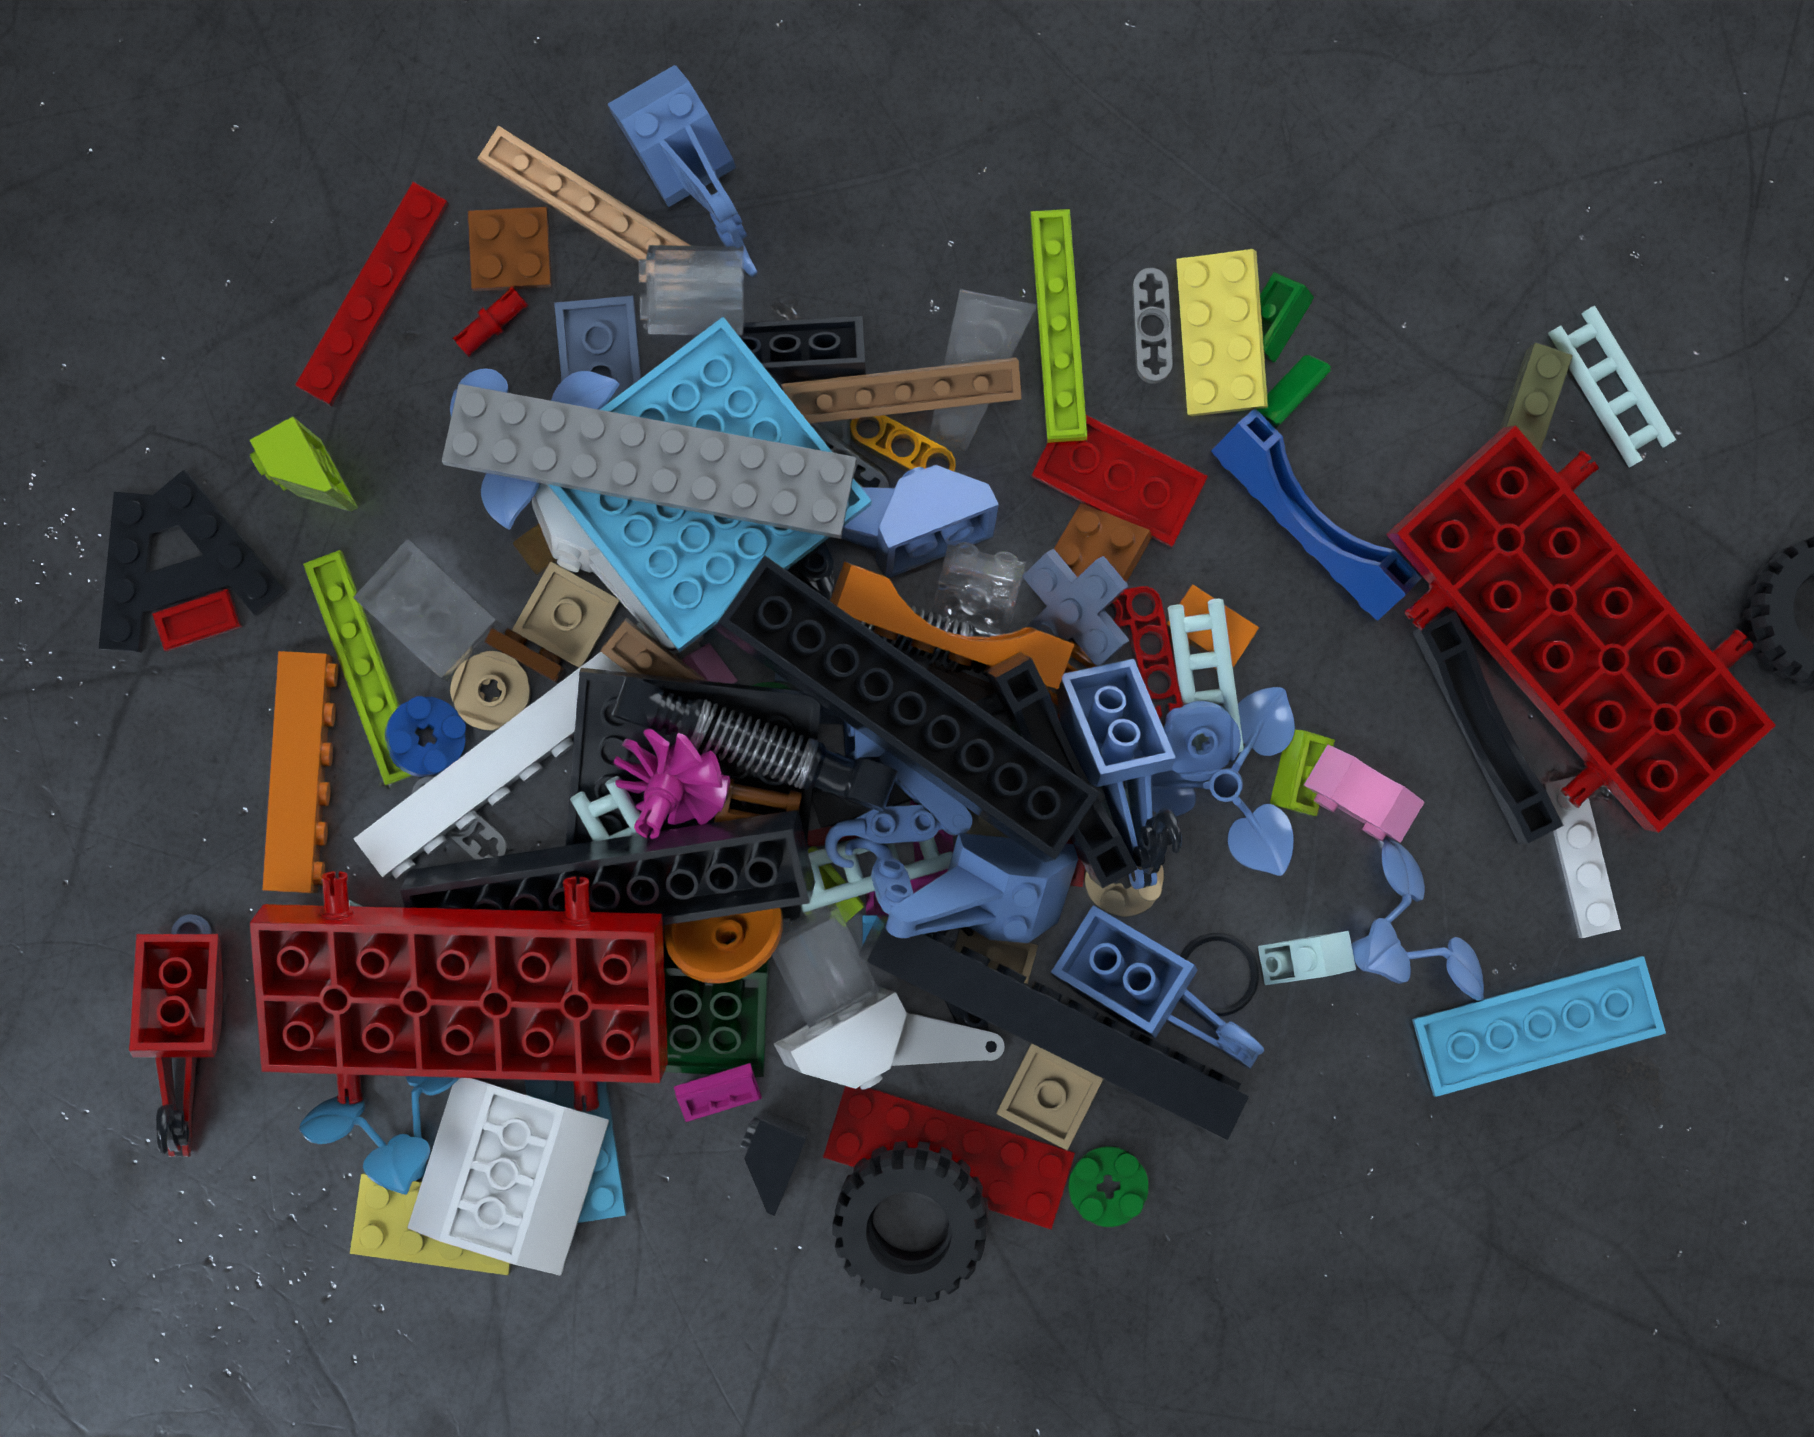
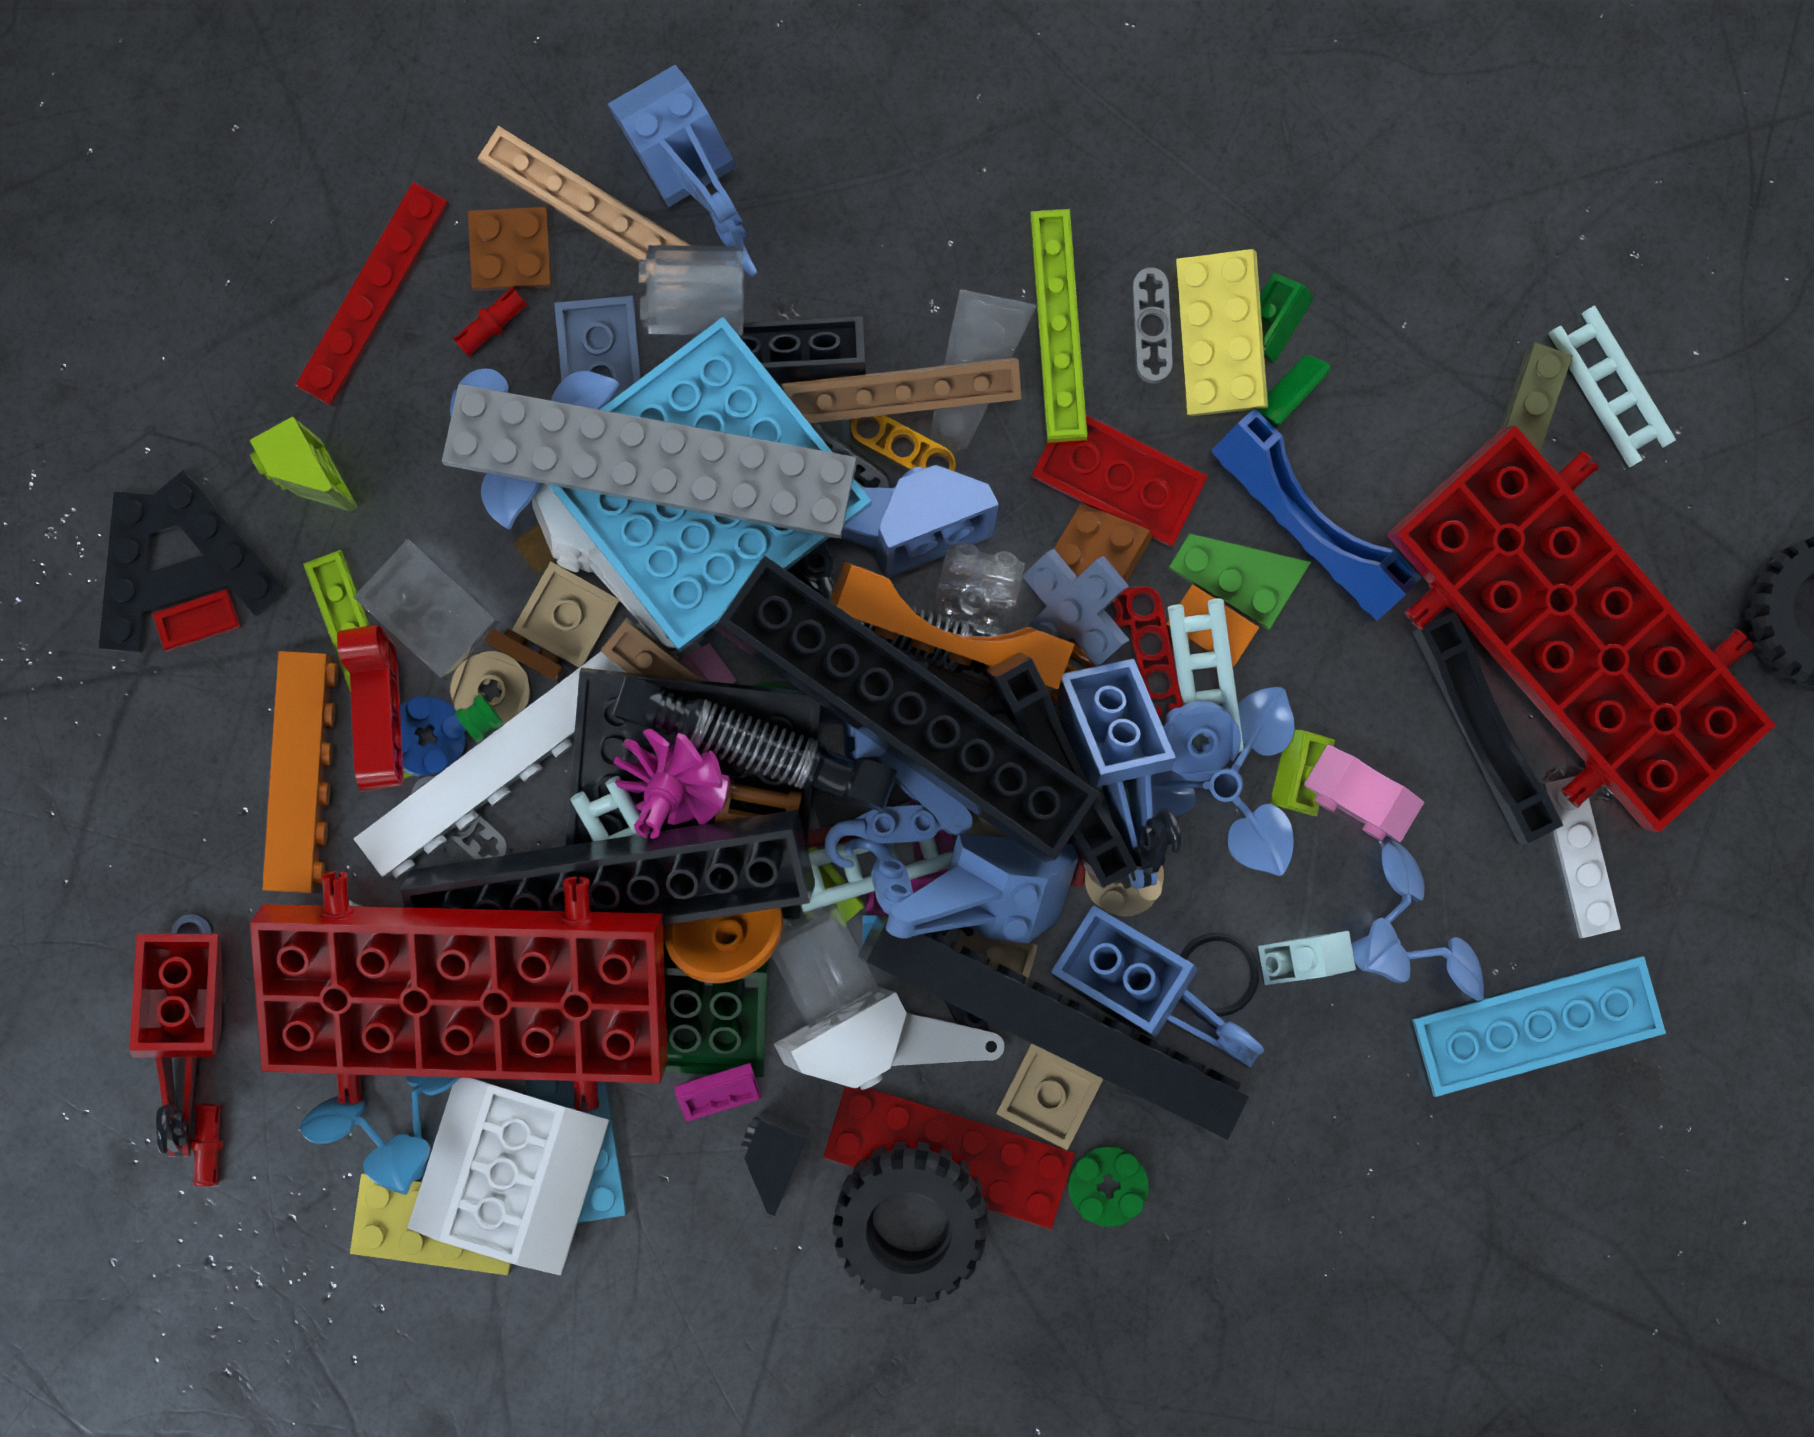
(206, 1144): none -> red pin
(374, 706): none -> red beam
(479, 718): none -> green wheel
(1244, 577): none -> bright green wing

